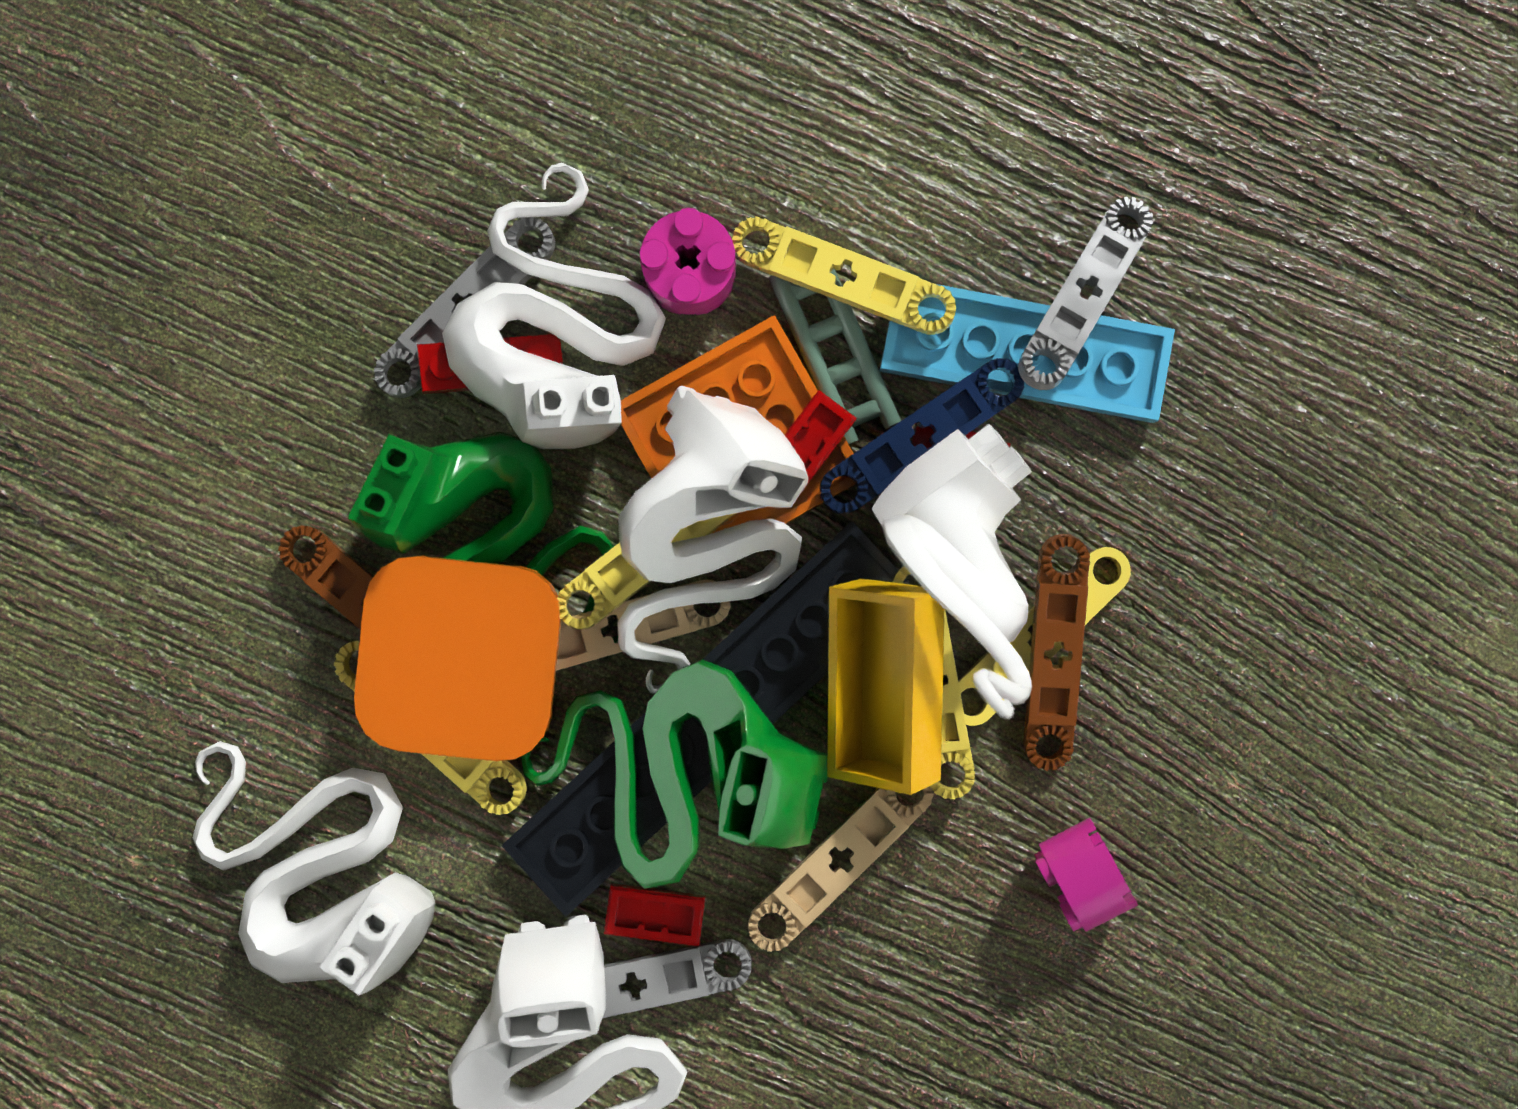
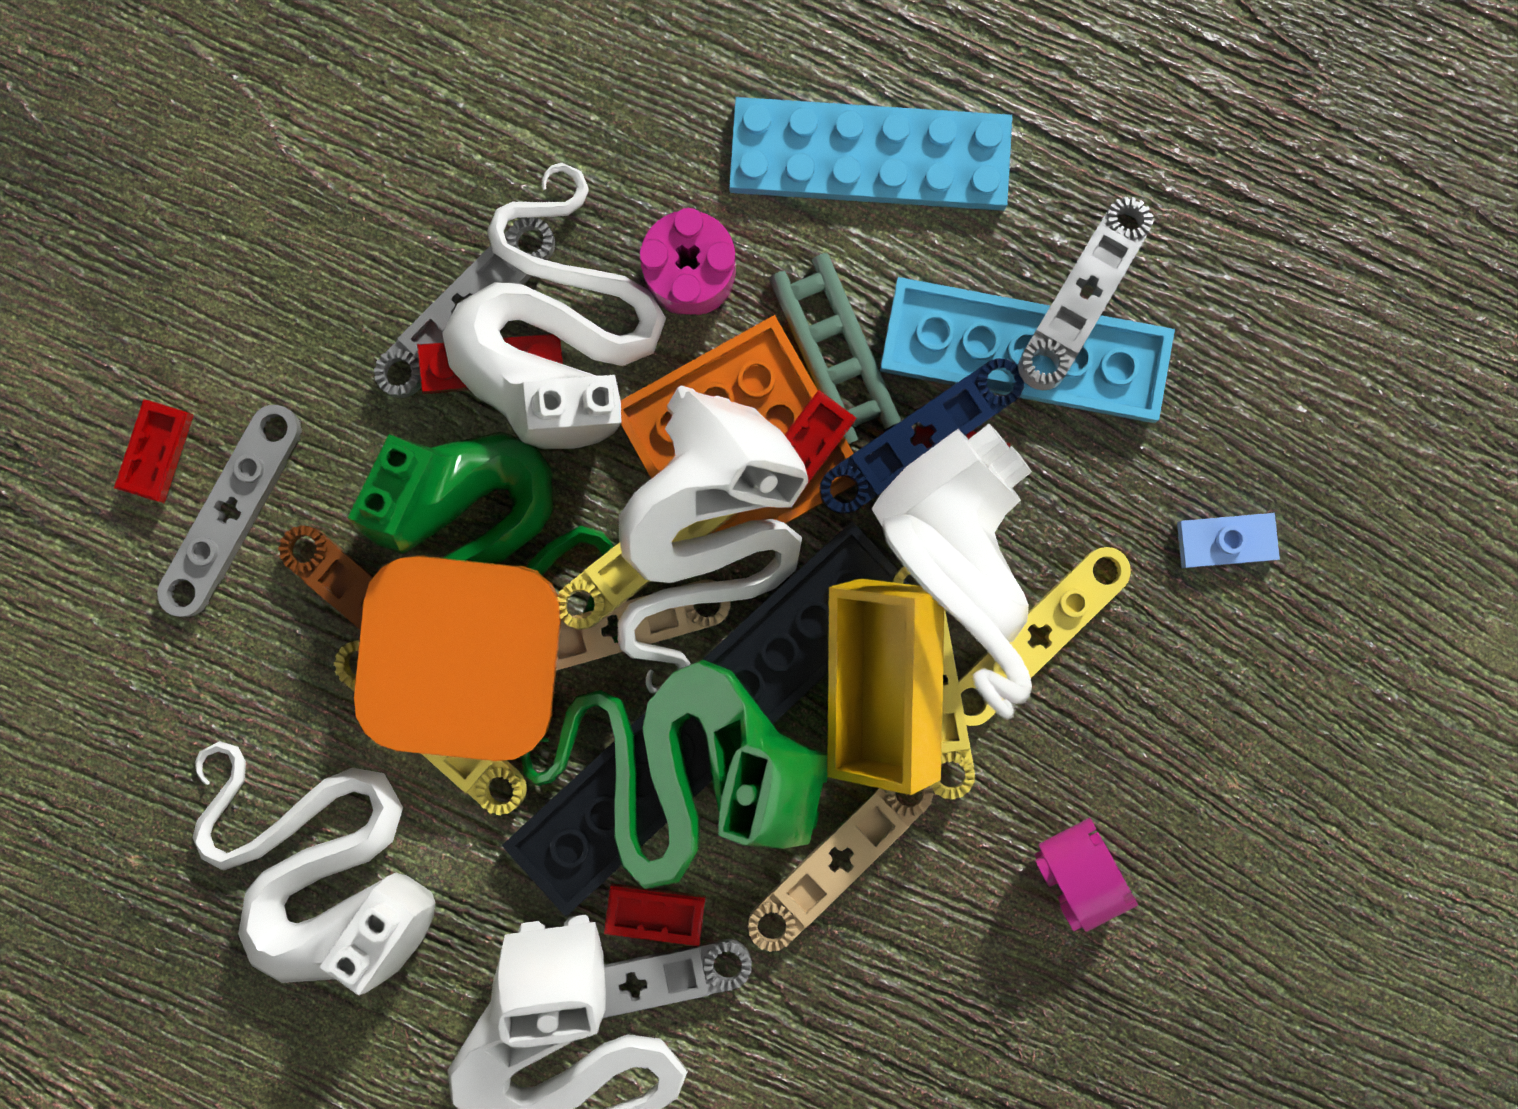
(153, 451): none -> red plate
(210, 541): none -> light grey piece
(871, 153): none -> medium azure plate
(877, 286): light yellow piece -> none
(1057, 618): dark orange piece -> none
(1228, 540): none -> light blue plate

